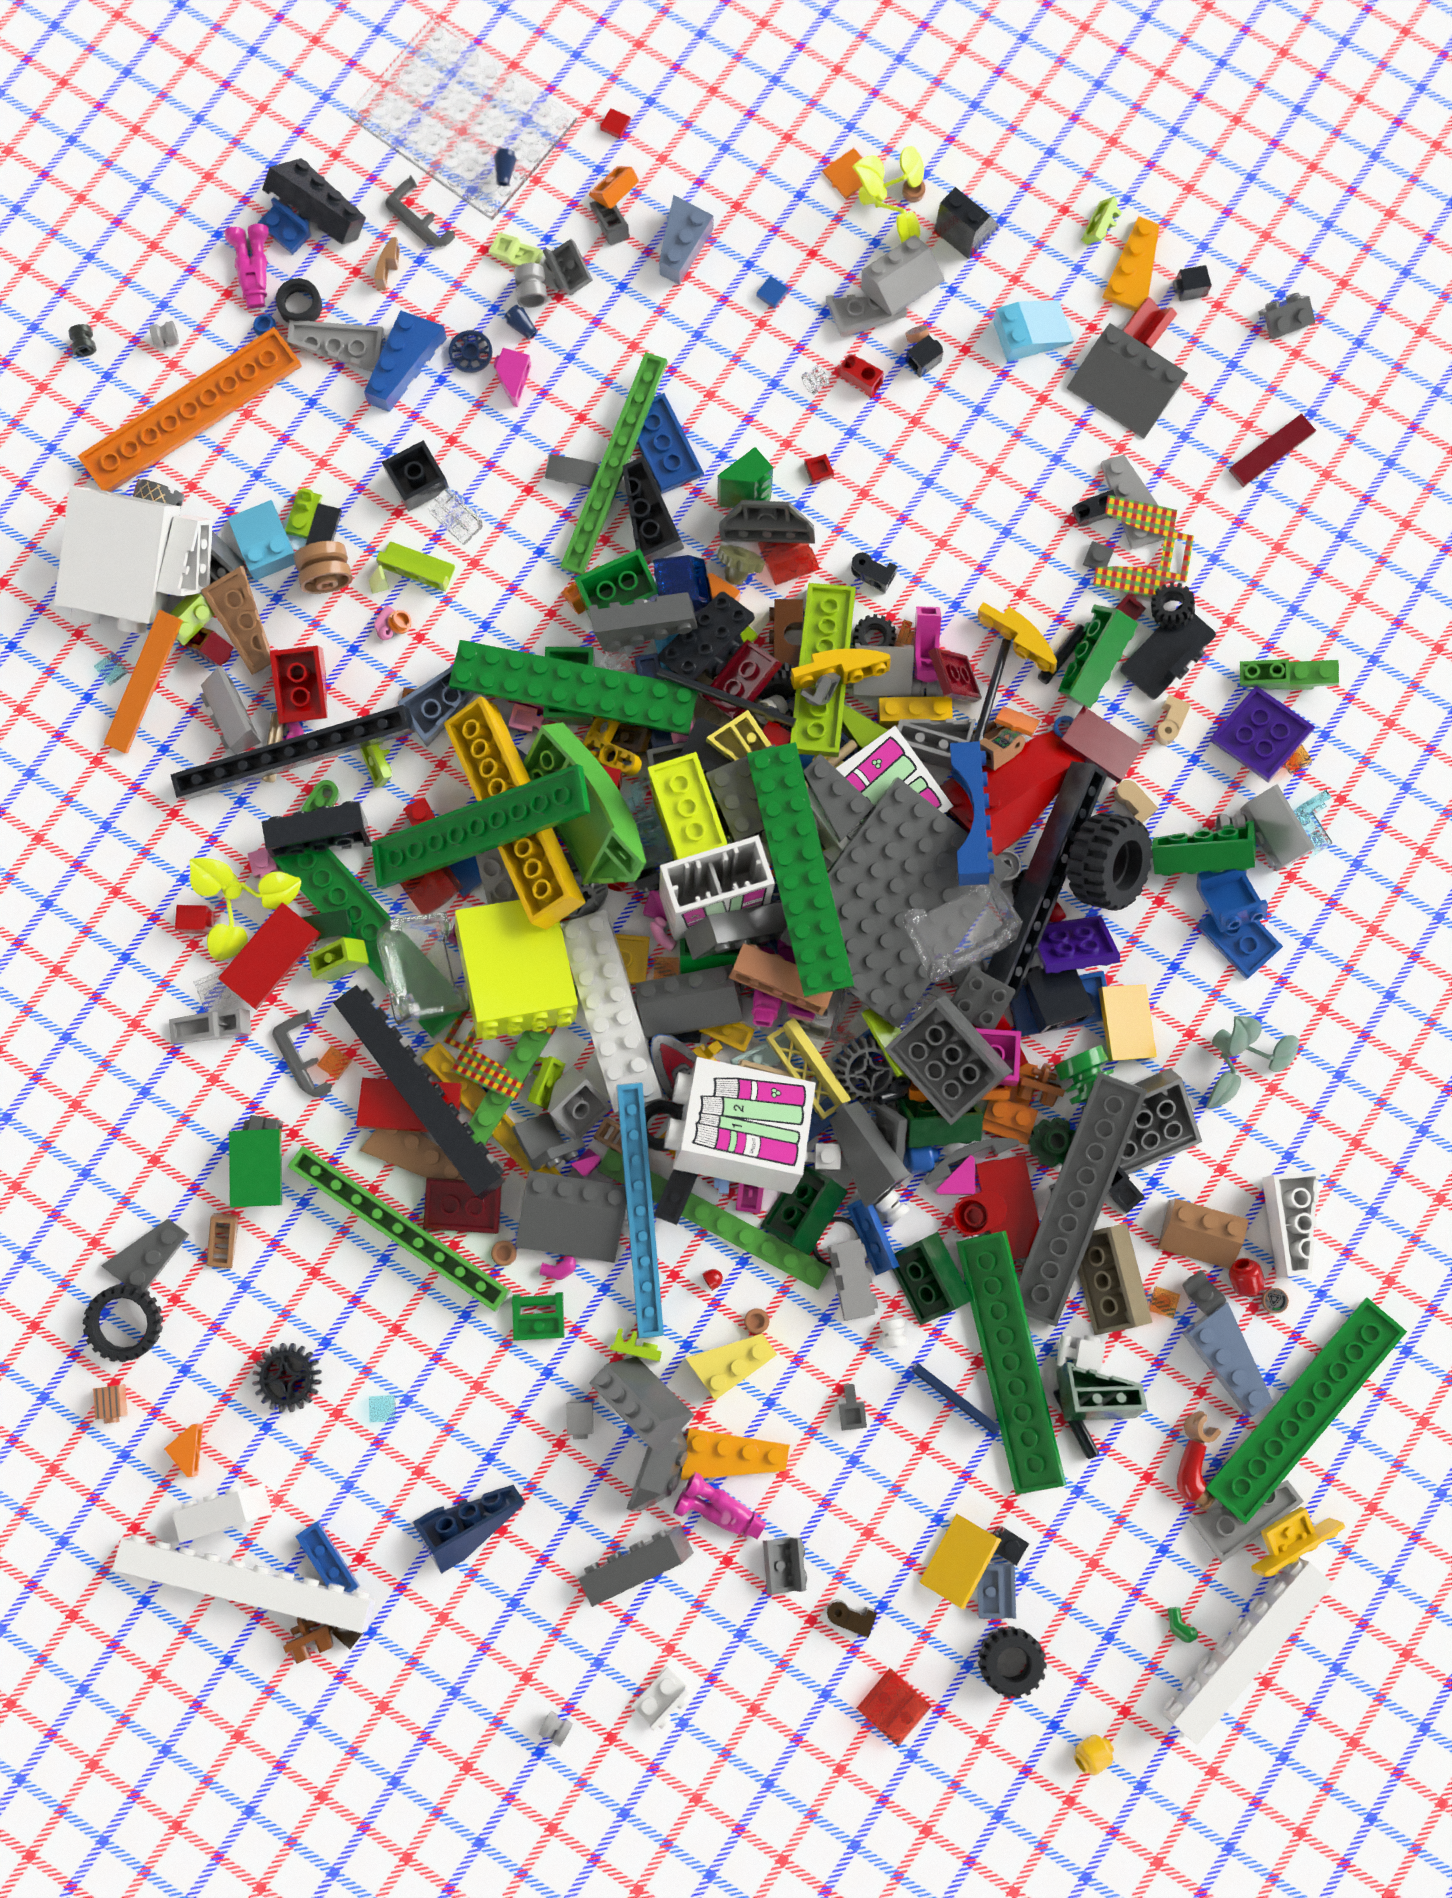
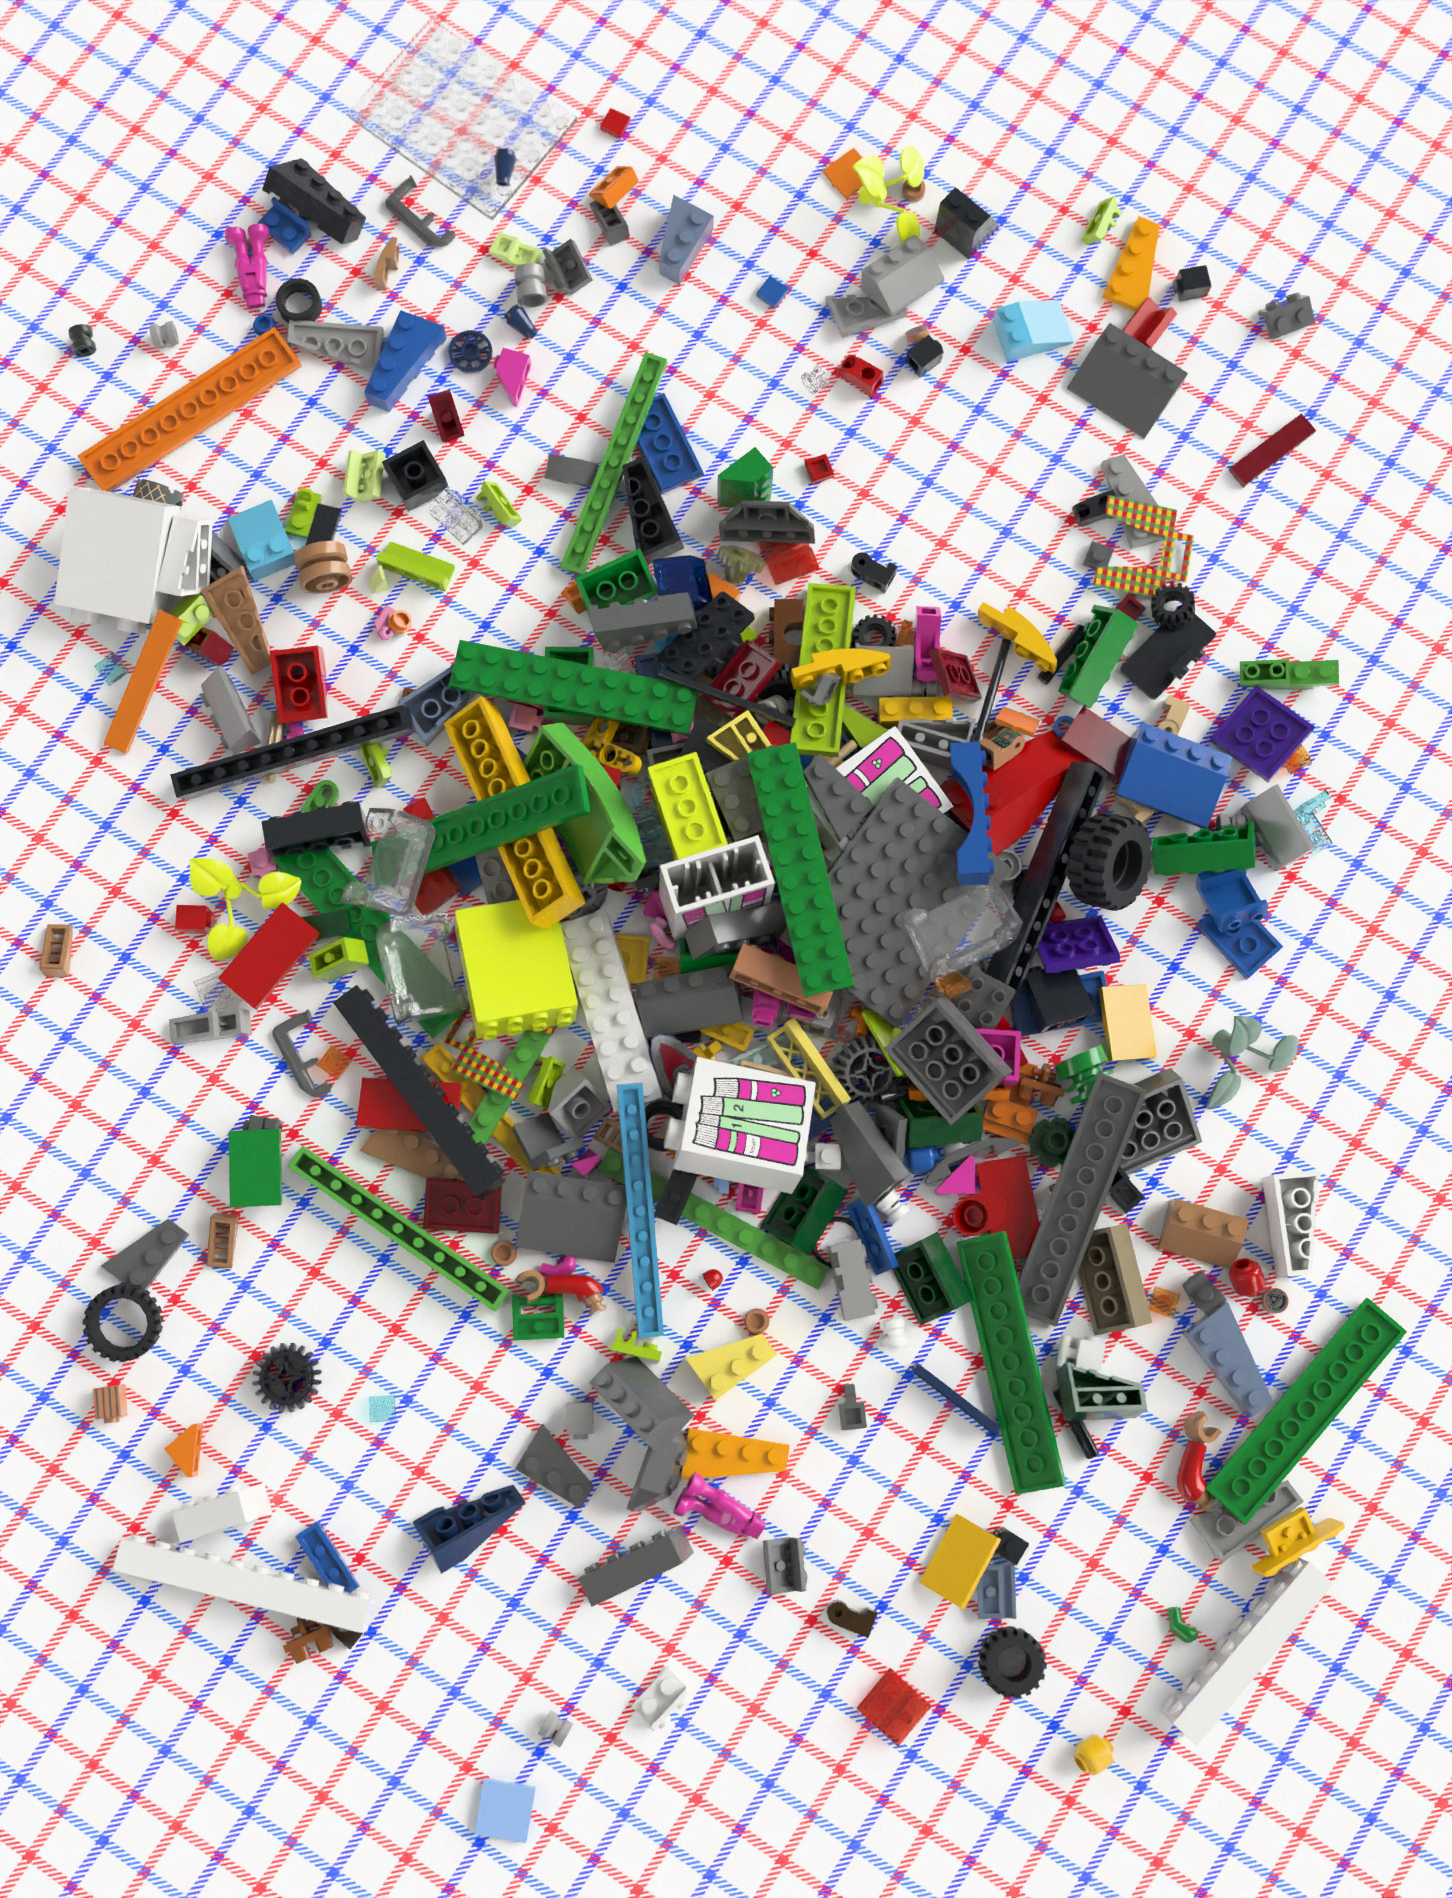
(57, 966): none -> medium nougat slope
(364, 475): none -> yellowish green bracket
(396, 864): none -> clear windscreen
(446, 415): none -> dark red slope
(499, 503): none -> lime plate
(505, 1810): none -> light blue tile
(554, 1469): none -> dark grey wing
(582, 1287): none -> piece
(862, 1028): none -> orange arm
(953, 984): none -> clear orange plate
(1173, 775): none -> blue slope

